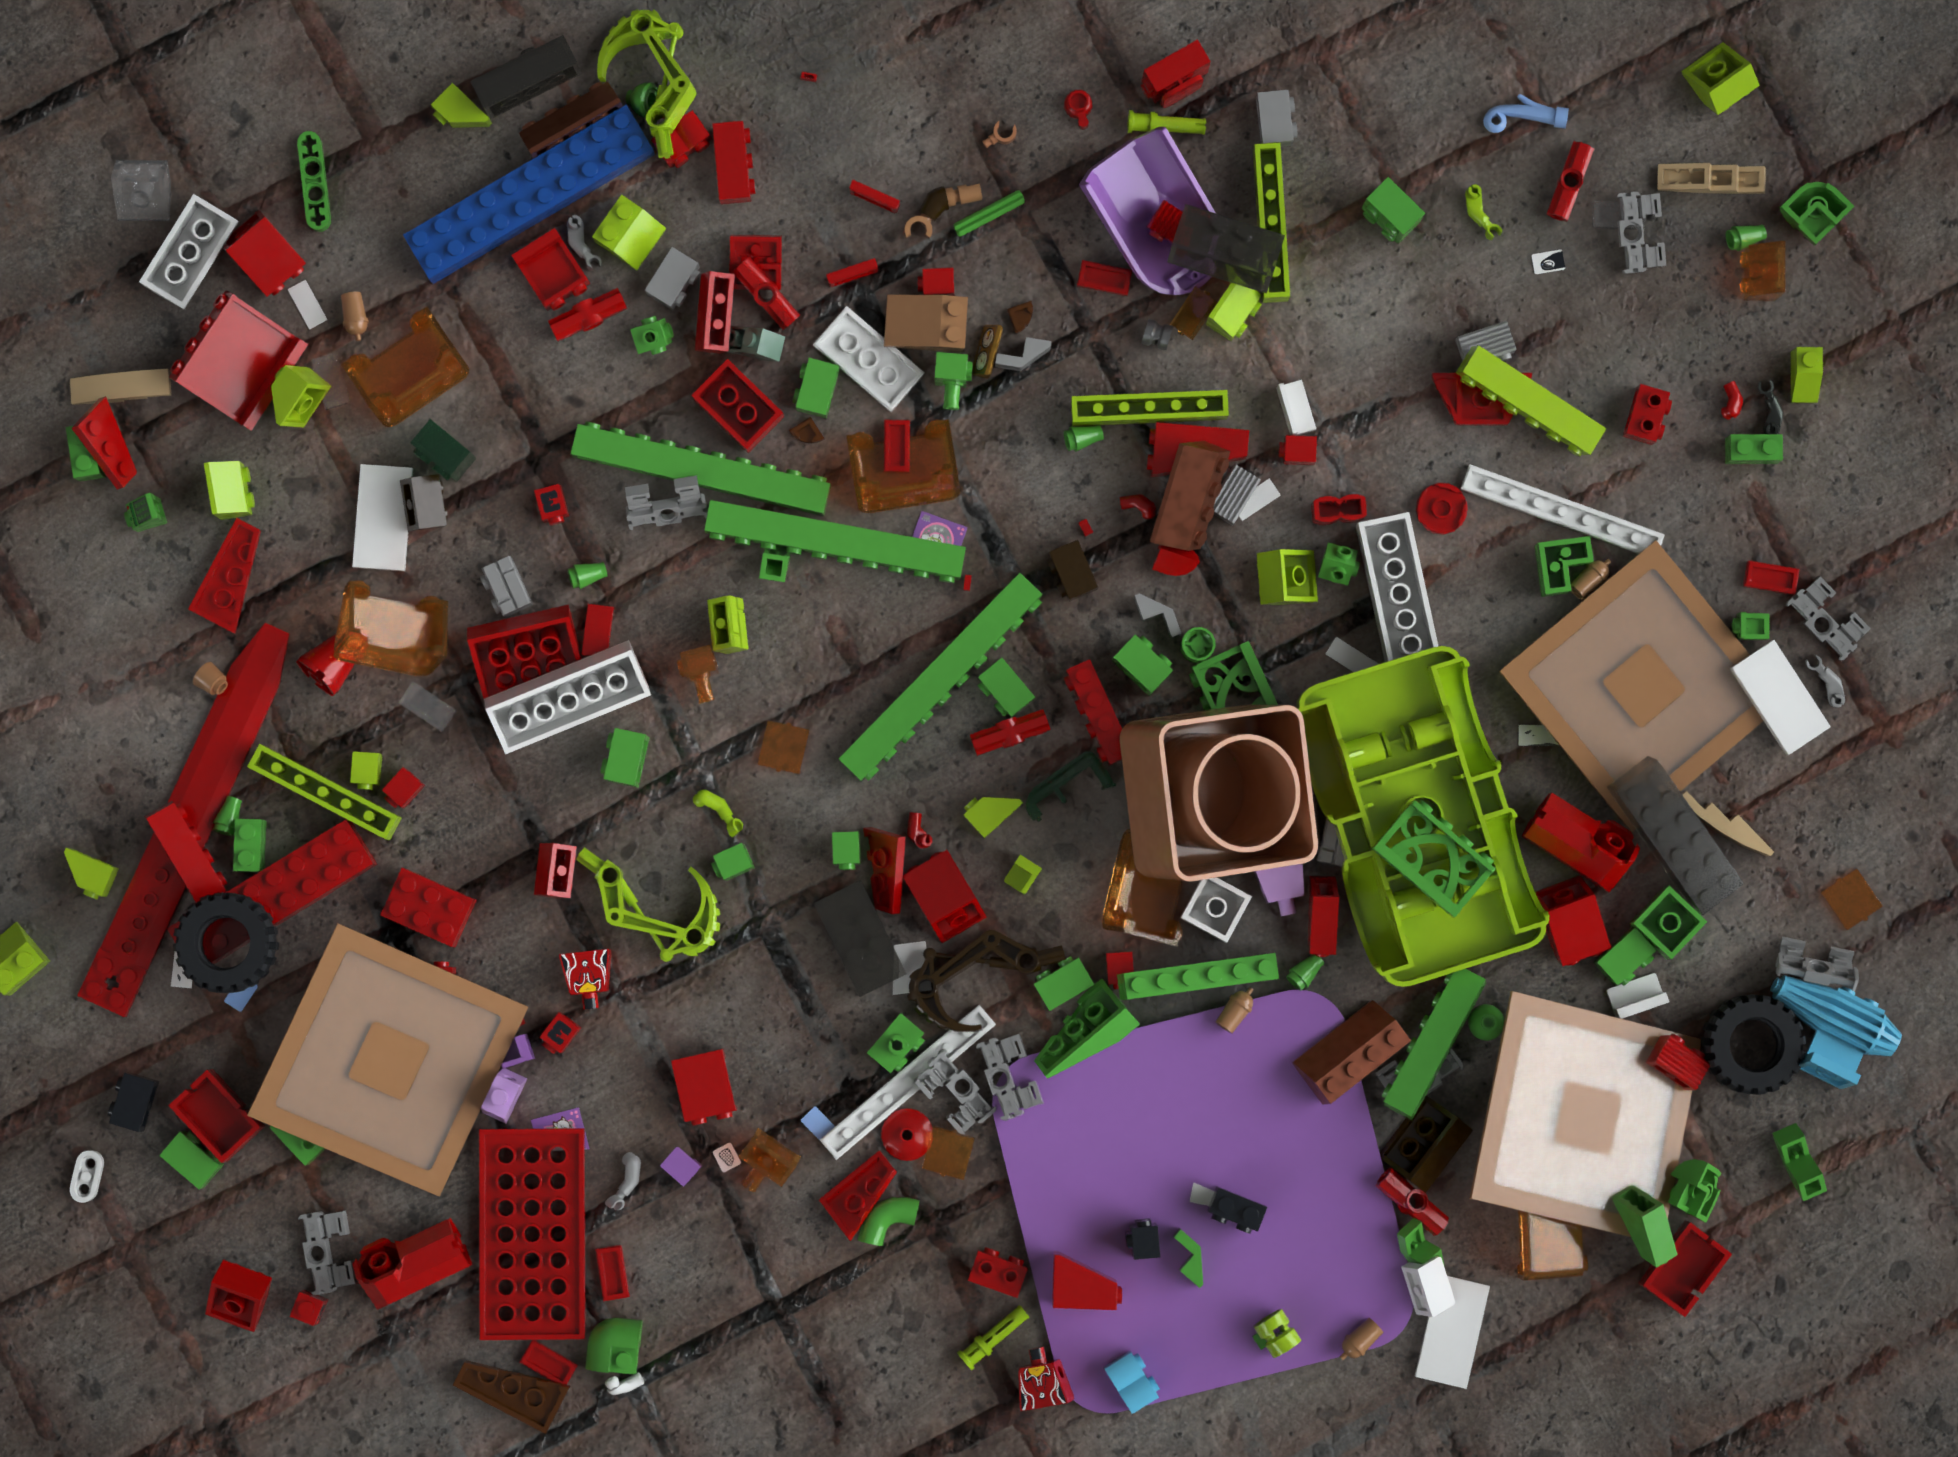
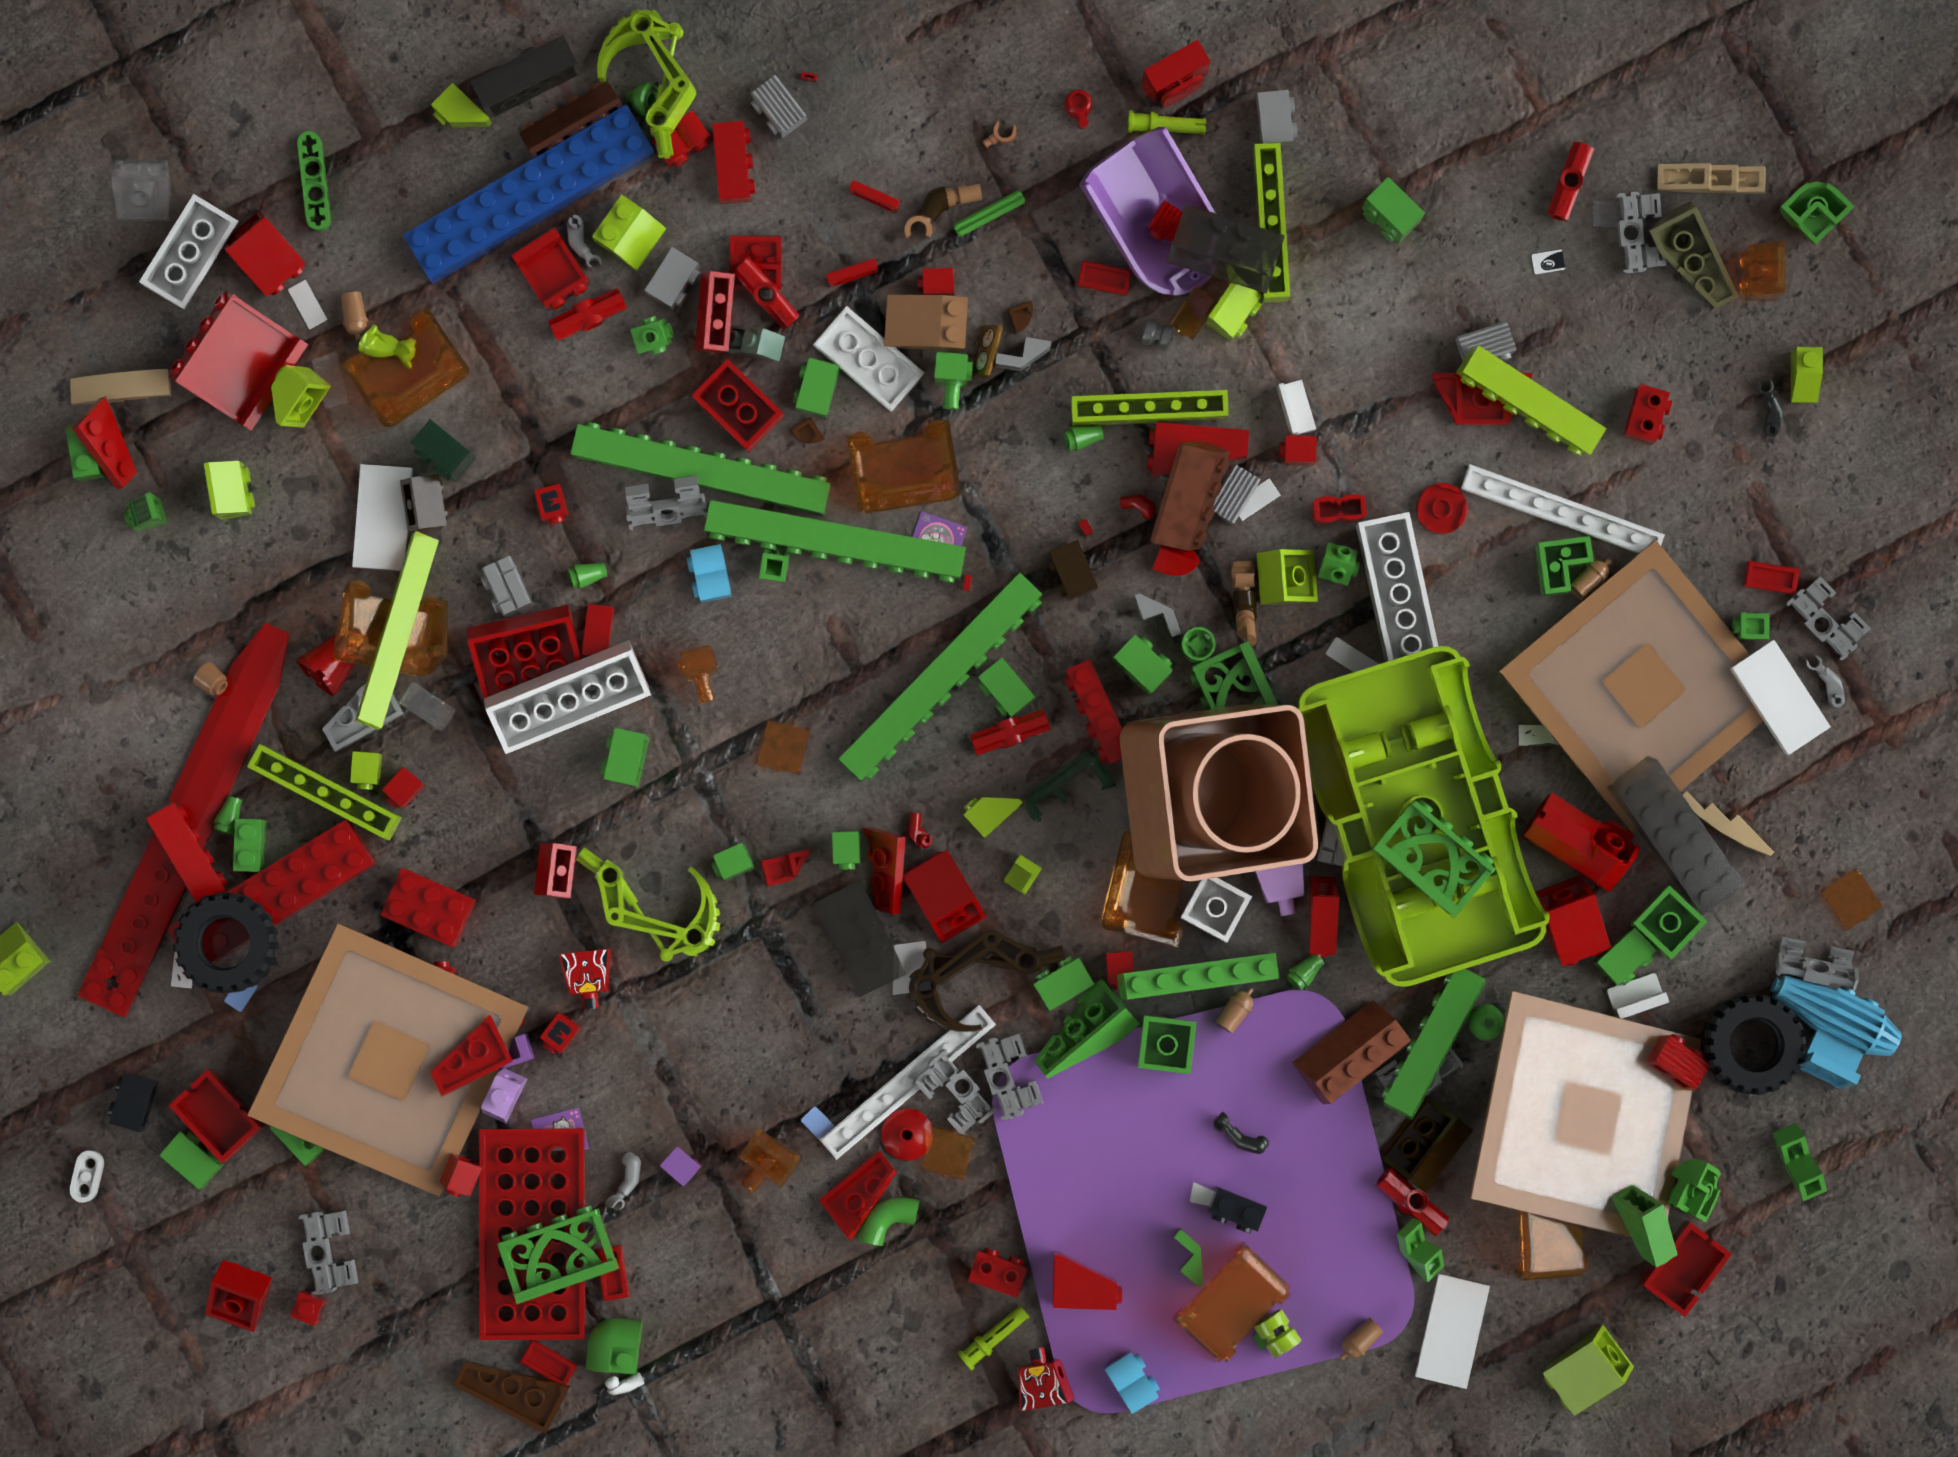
(91, 873): lime slope -> none
(227, 579): red wing -> none
(343, 728): none -> light grey wing
(382, 345): none -> lime animal
(396, 630): none -> lime tile
(404, 1267): red brick -> none
(460, 1175): none -> red brick
(474, 1058): none -> red wing
(592, 1264): none -> bright green fence
(704, 1087): red panel -> none
(710, 573): none -> medium azure brick
(719, 804): lime arm -> none
(726, 1157): white sticker -> none
(727, 624): lime brick -> none
(778, 107): none -> light grey brick
(783, 868): none -> red slope
(896, 1043): bright green brick -> none
(897, 446): red tile -> none
(1143, 1239): black brick -> none
(1166, 1044): none -> bright green brick
(1232, 1303): none -> clear orange windscreen
(1241, 1141): none -> pearl dark grey arm
(1244, 601): none -> medium nougat piece
(1428, 1286): white panel -> none
(1475, 211): lime arm -> none
(1529, 111): light blue plant -> none
(1588, 1371): none -> lime slope
(1690, 250): none -> olive wedge
(1721, 78): lime slope -> none
(1734, 403): red arm -> none
(1742, 236): bright green cone -> none
(1754, 449): bright green brick -> none

